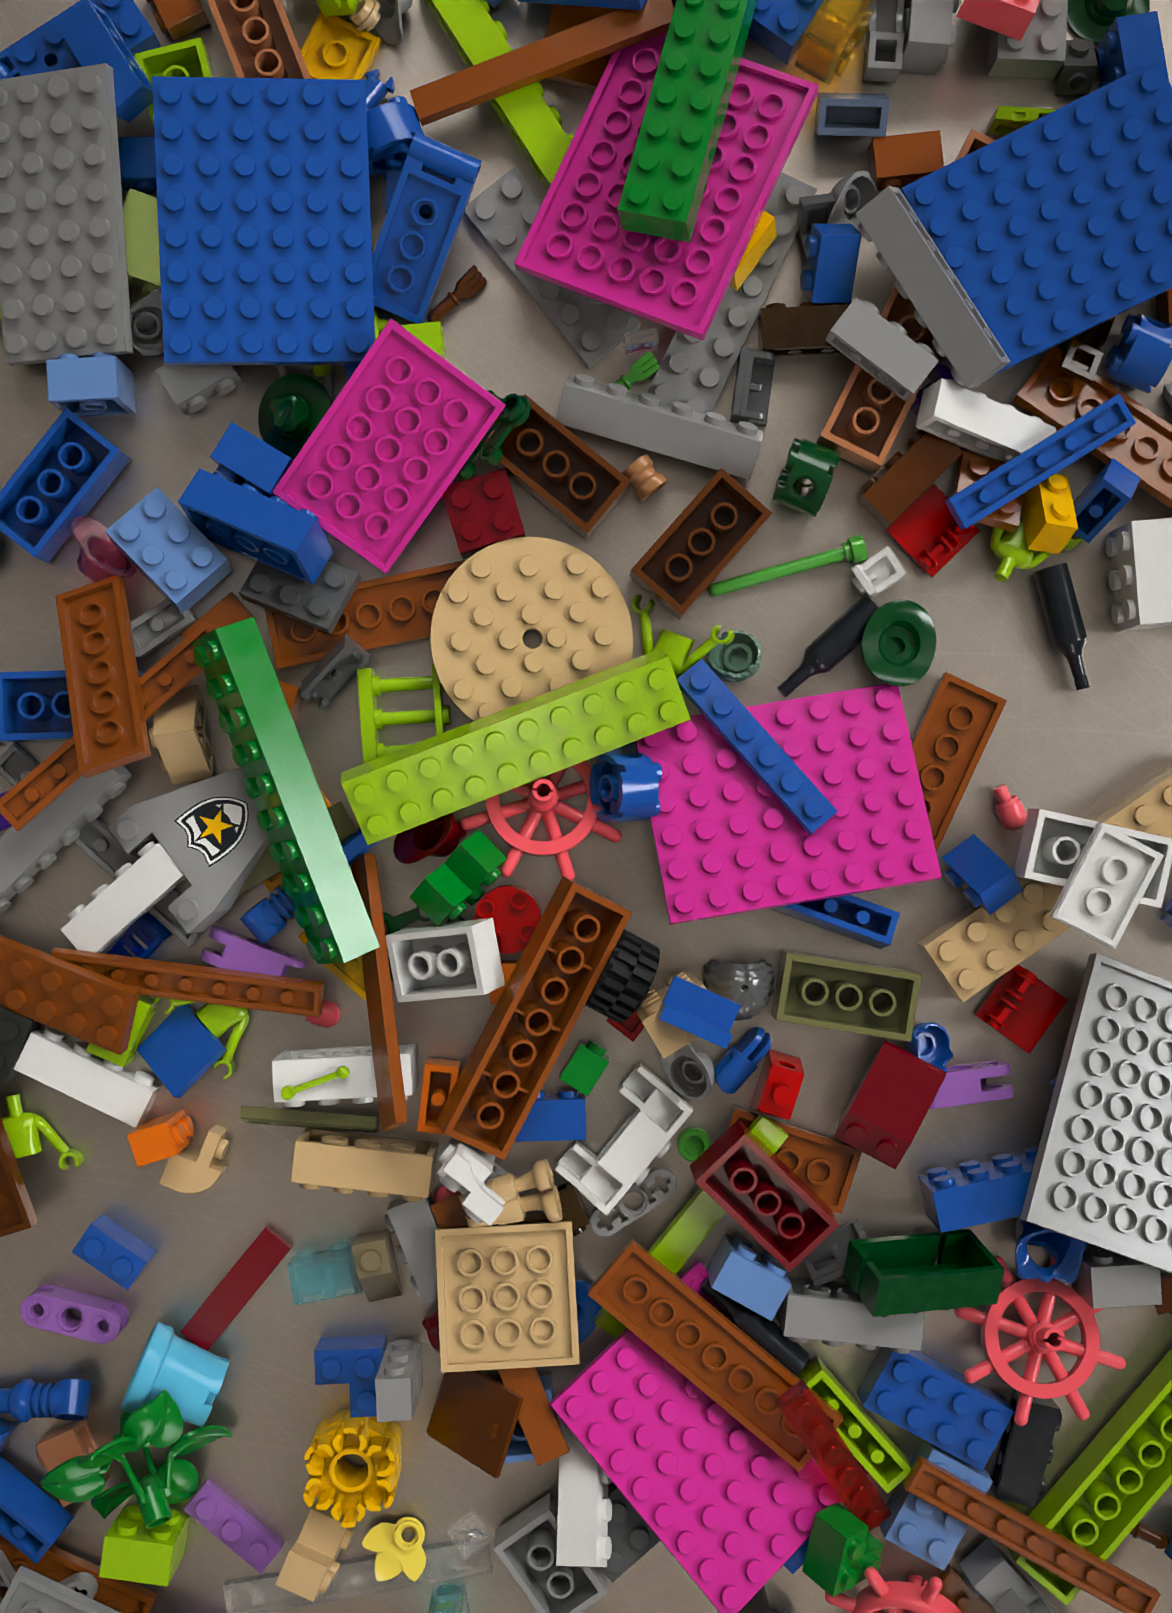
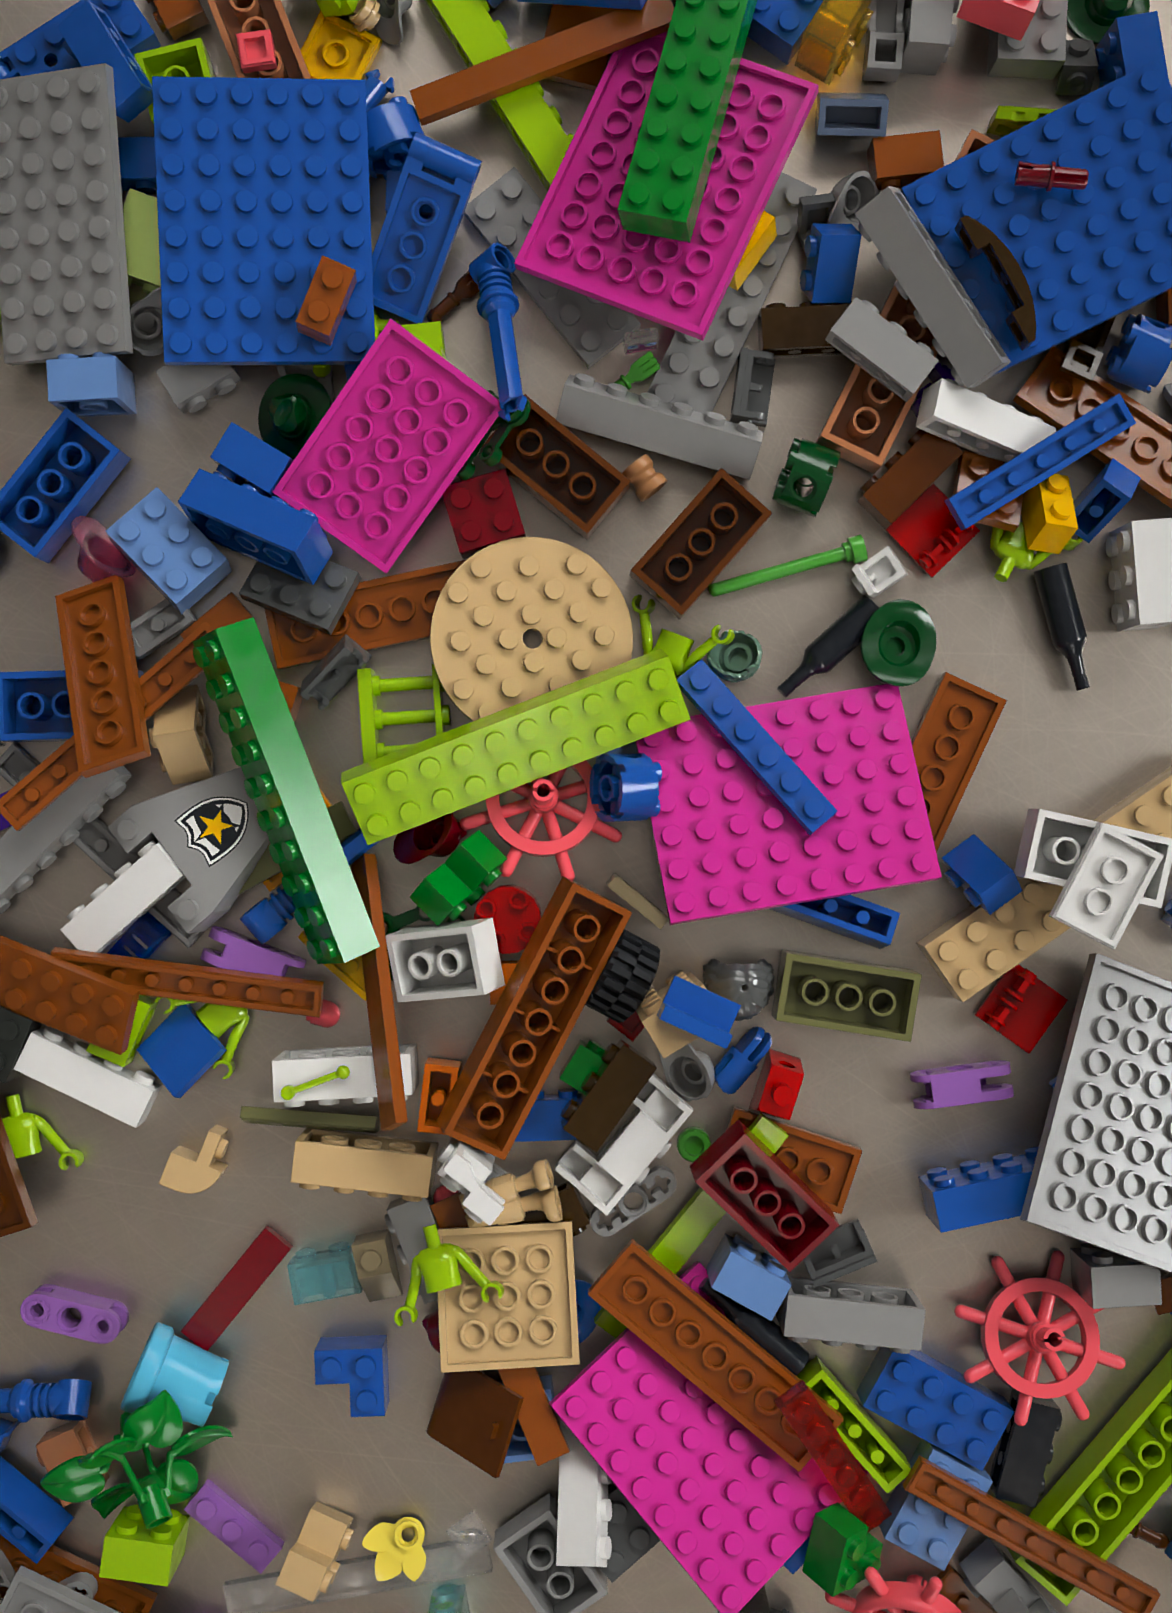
(114, 1251): blue brick -> none
(161, 1137): orange brick -> none
(256, 51): none -> coral tile
(326, 300): none -> dark orange brick
(348, 1486): yellow piece -> none
(398, 1381): light grey brick -> none
(440, 1271): none -> lime piece
(498, 306): none -> blue piece
(607, 1094): none -> dark brown brick
(637, 901): none -> dark tan tile
(889, 1104): dark red slope -> none
(902, 1277): dark green piece -> none
(930, 1044): blue hair -> none
(979, 239): none -> dark brown slope
(1009, 809): coral cylinder -> none
(1050, 176): none -> dark red axle
(1064, 1249): blue piece -> none

